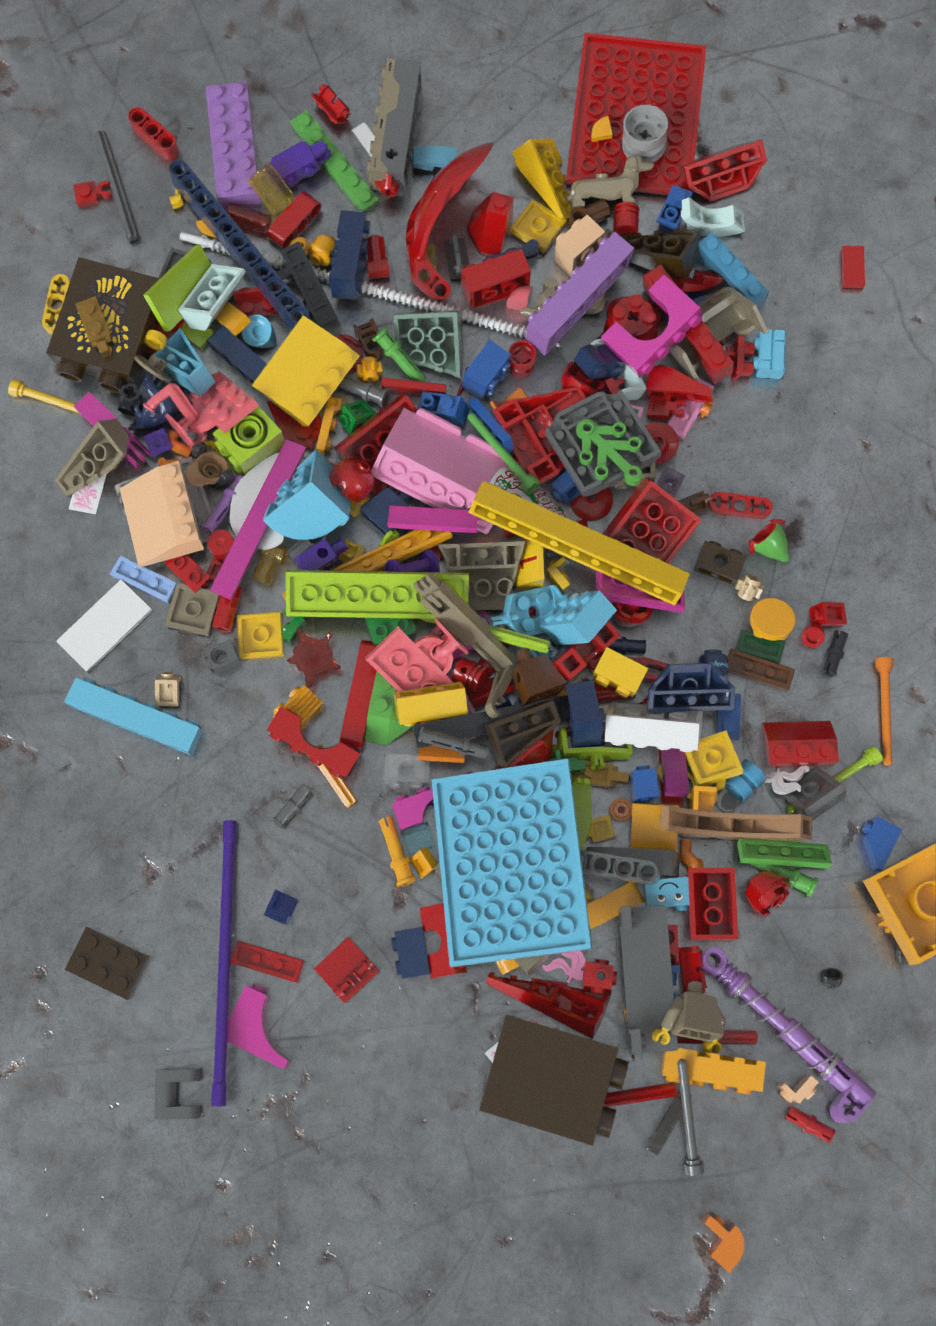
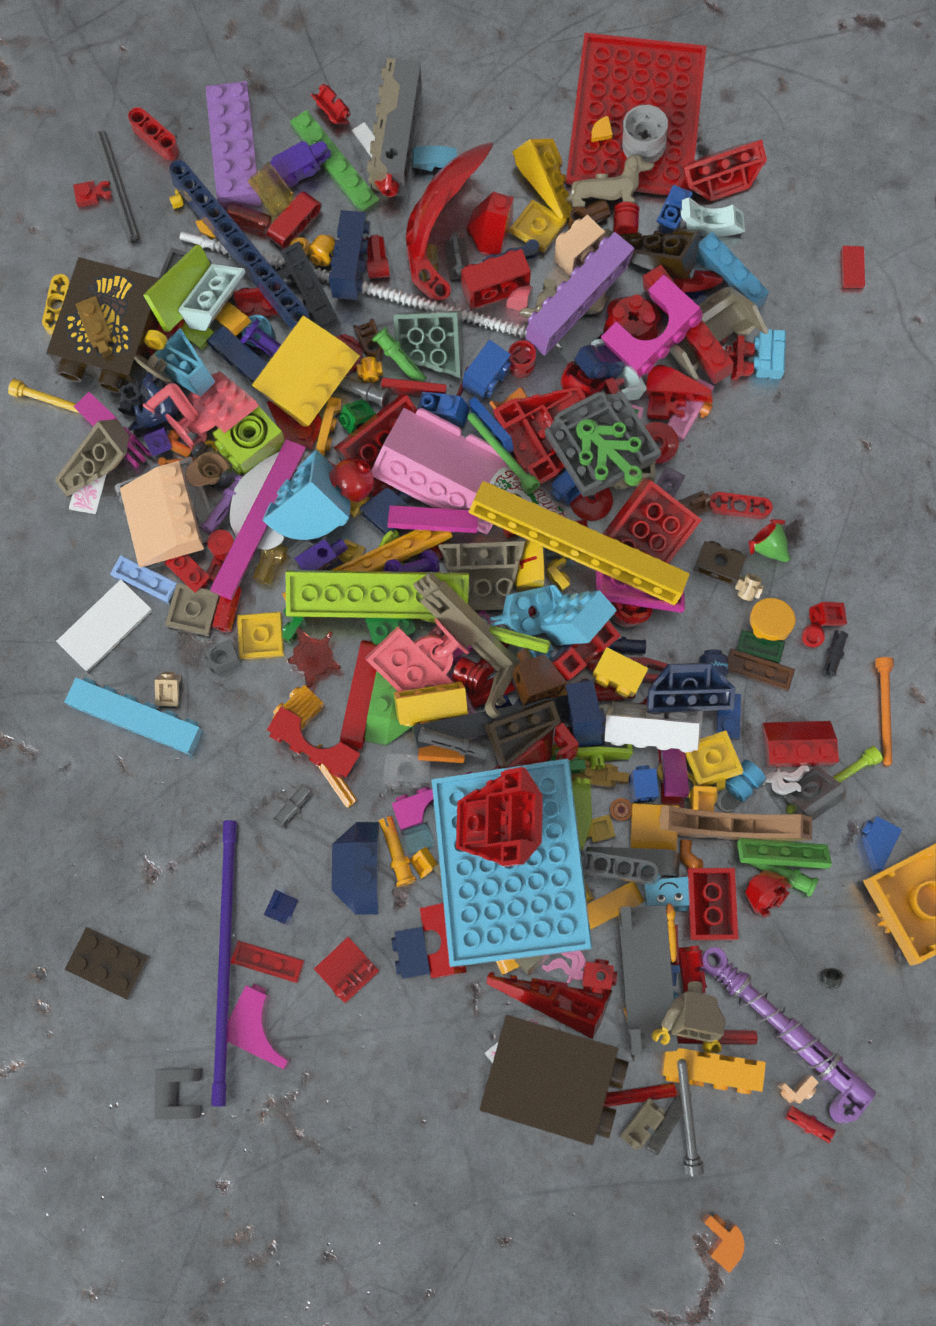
(266, 342): none -> dark purple hose
(357, 868): none -> dark blue wedge
(502, 819): none -> red wedge
(565, 740): none -> red bracket
(648, 1116): none -> dark tan hinge
(671, 931): none -> light orange piece

